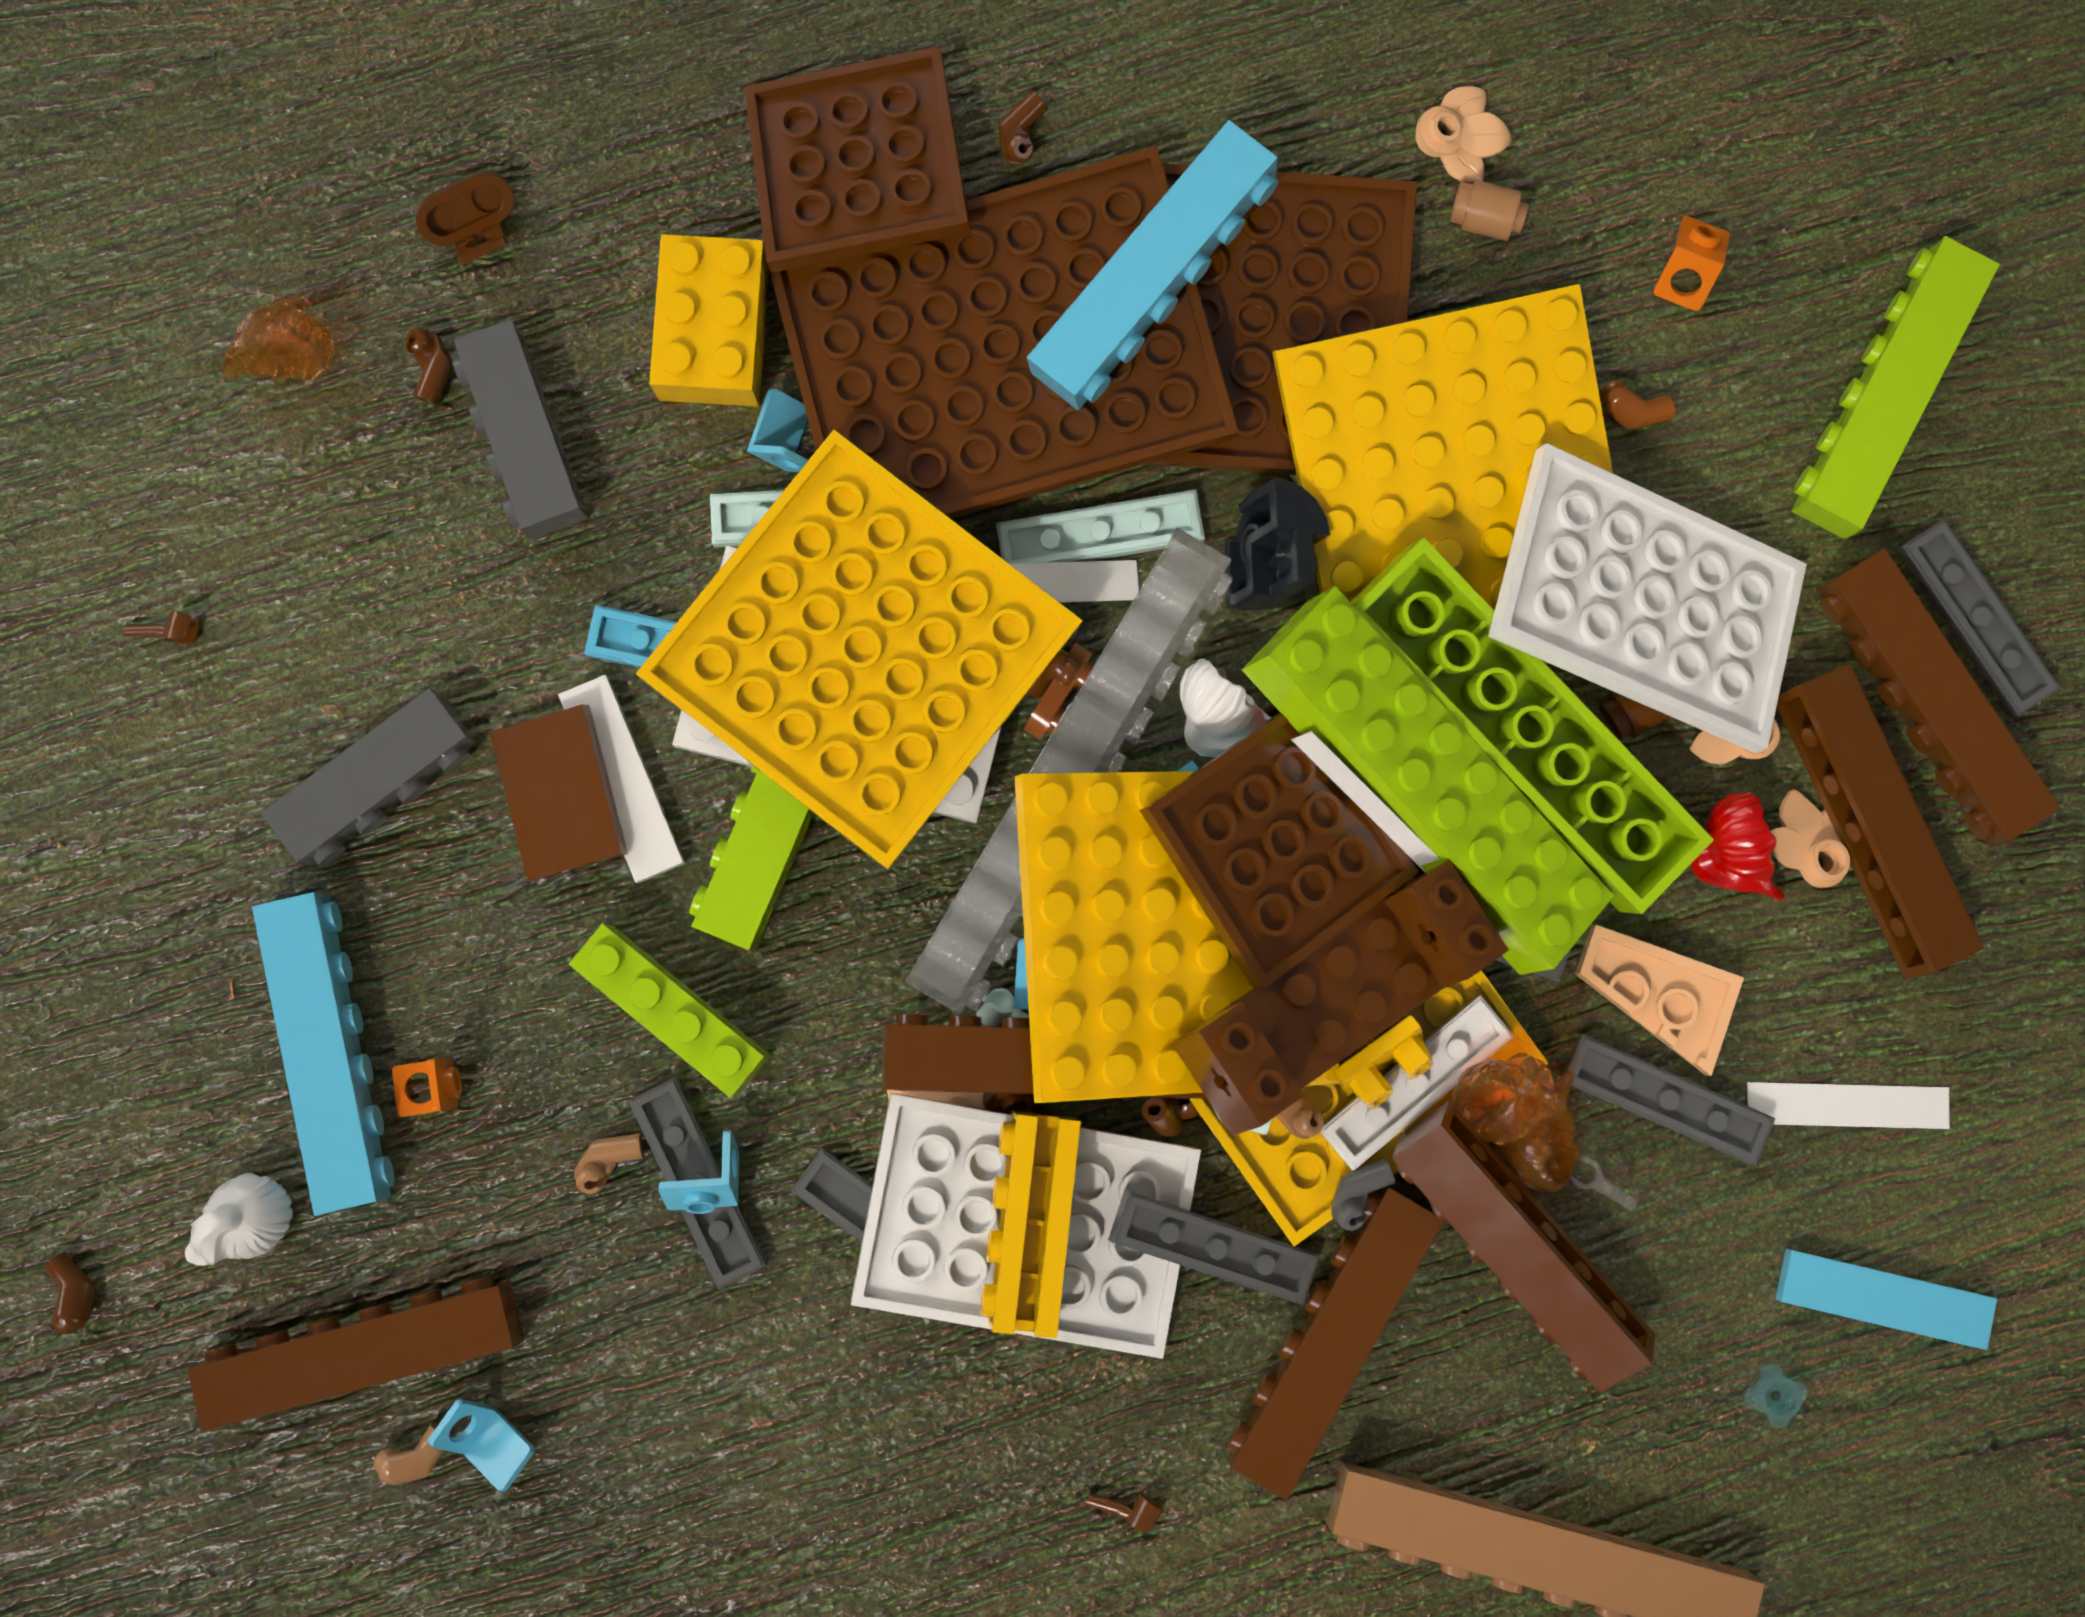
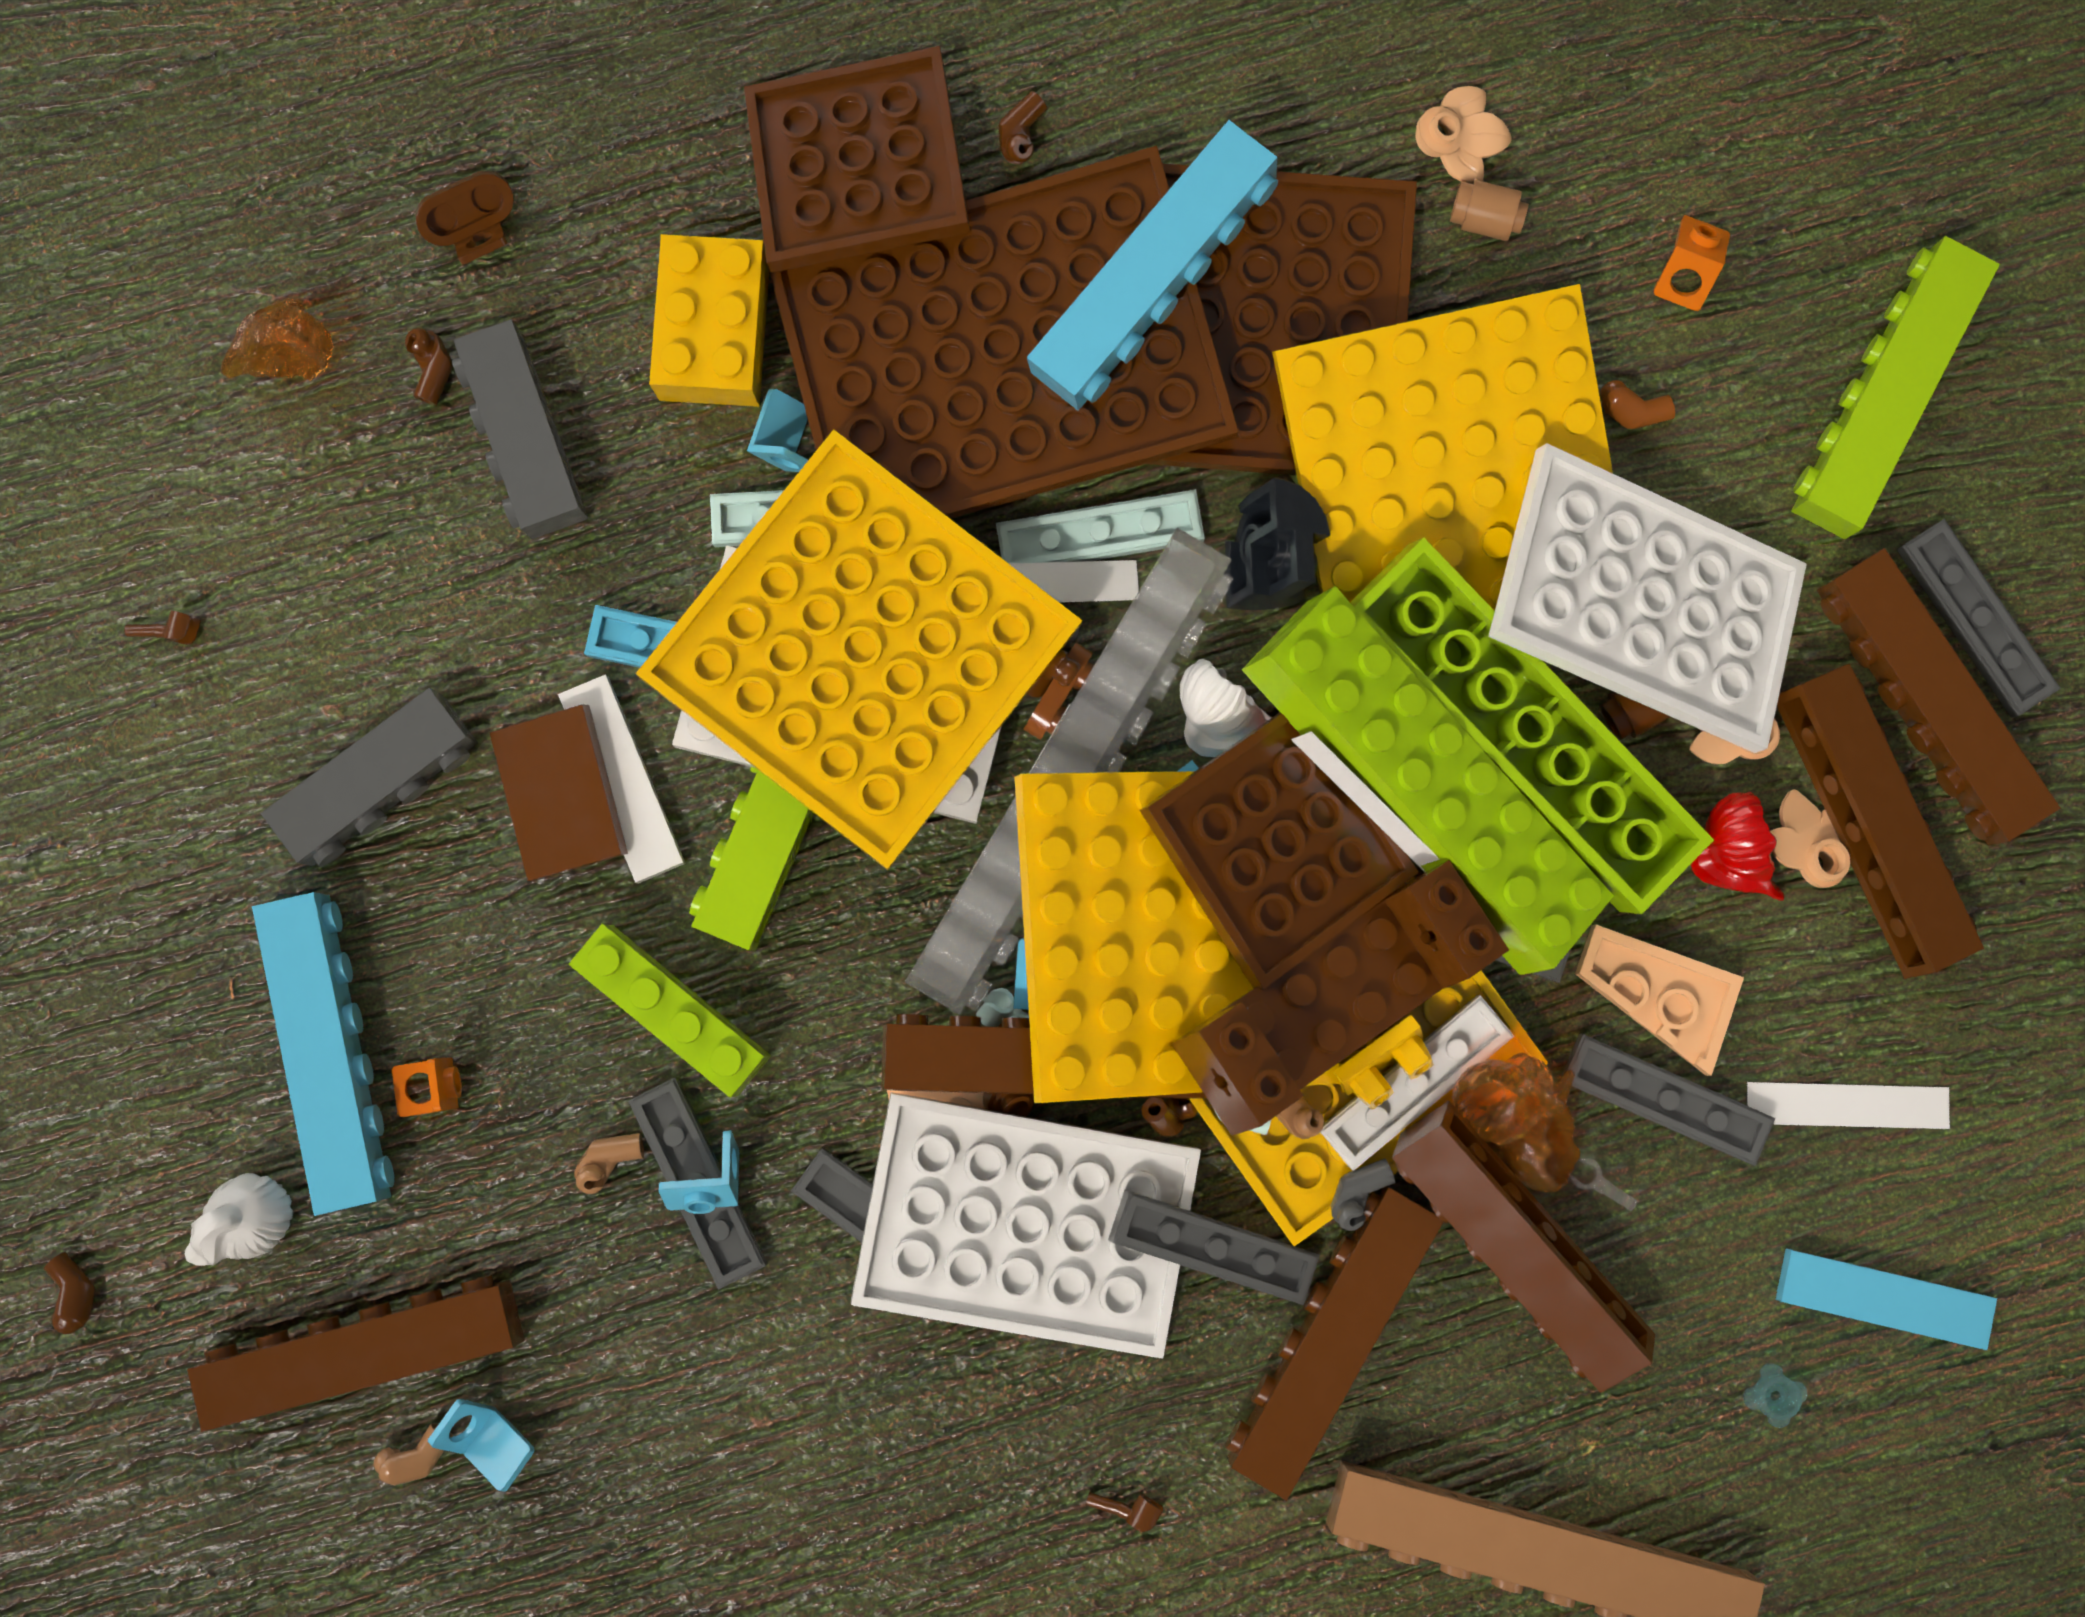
(1032, 1224): yellow brick -> none

